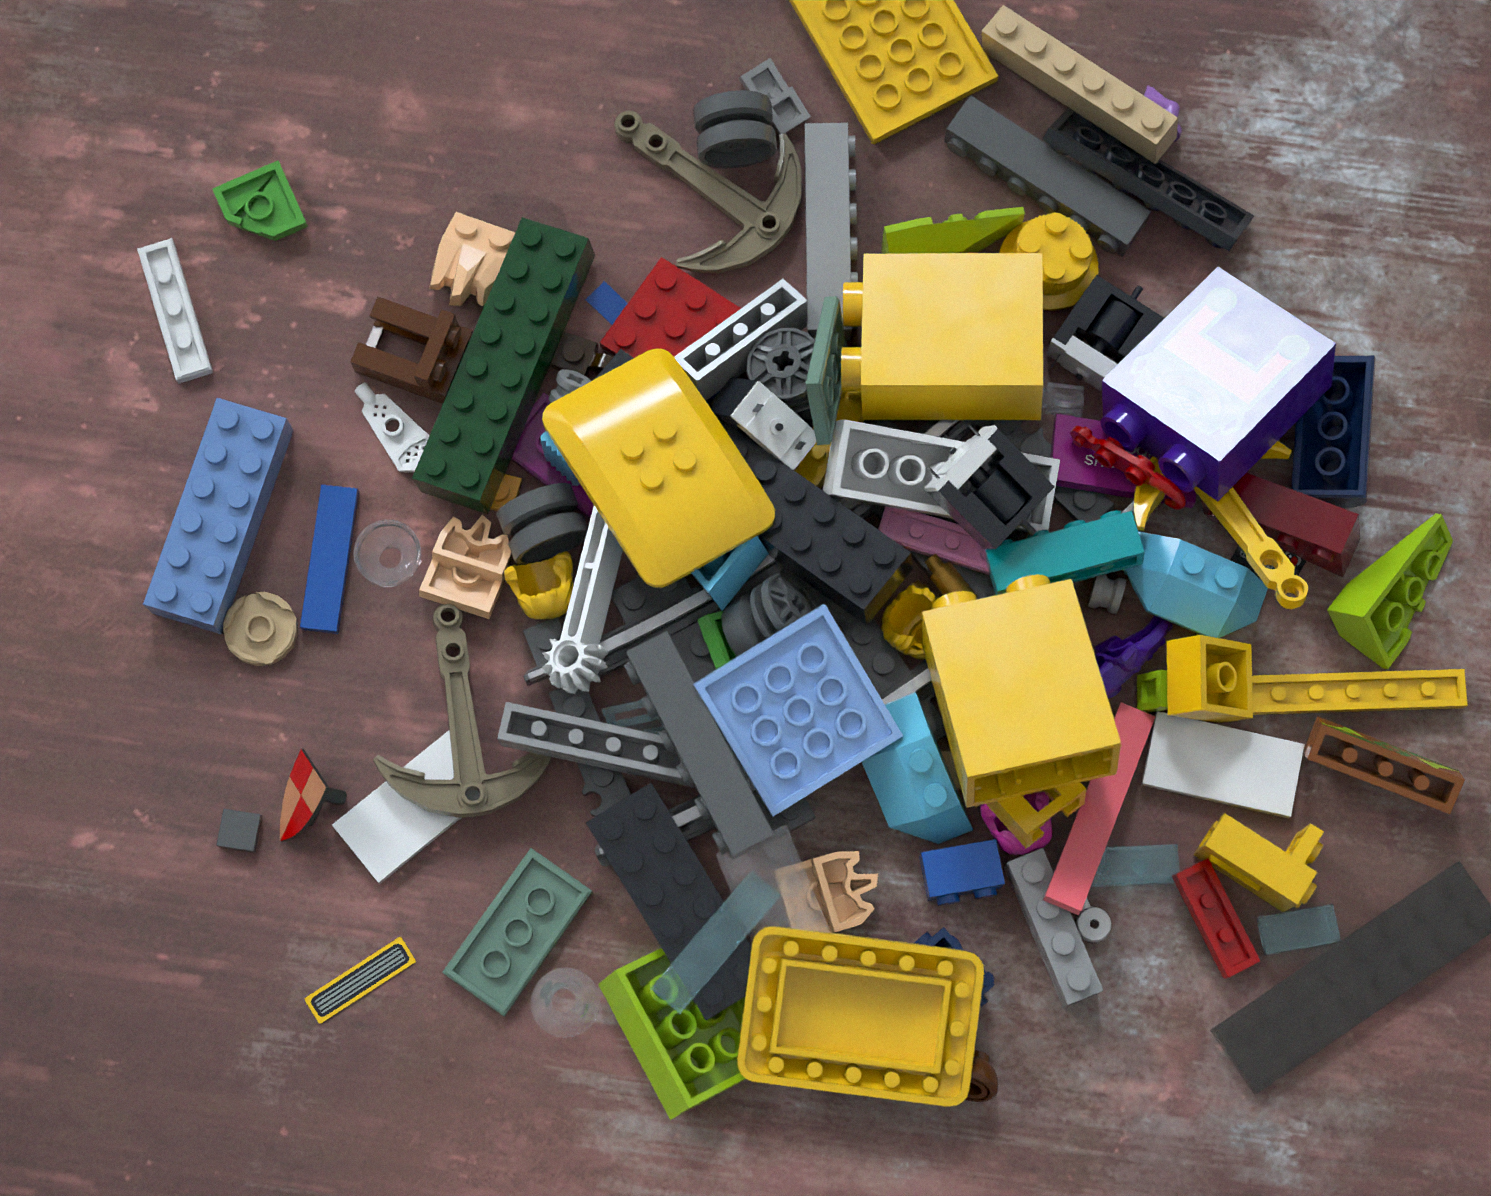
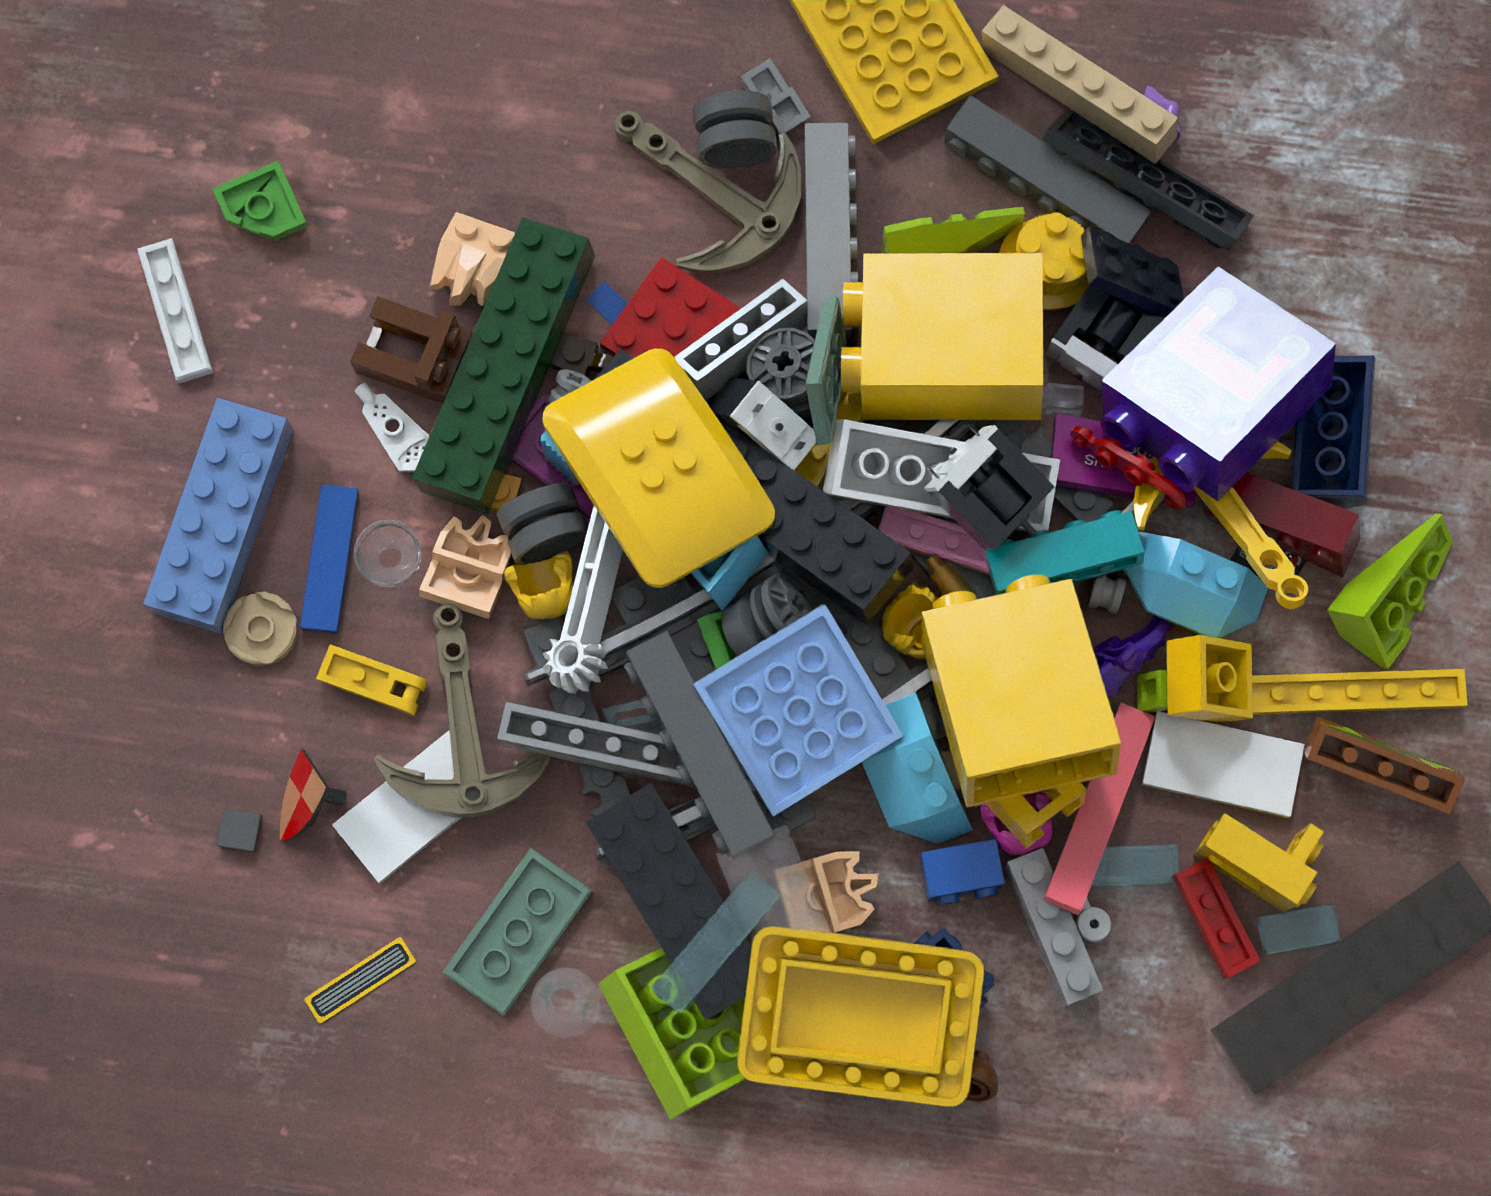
(370, 679): none -> yellow plate
(1131, 272): none -> black plate

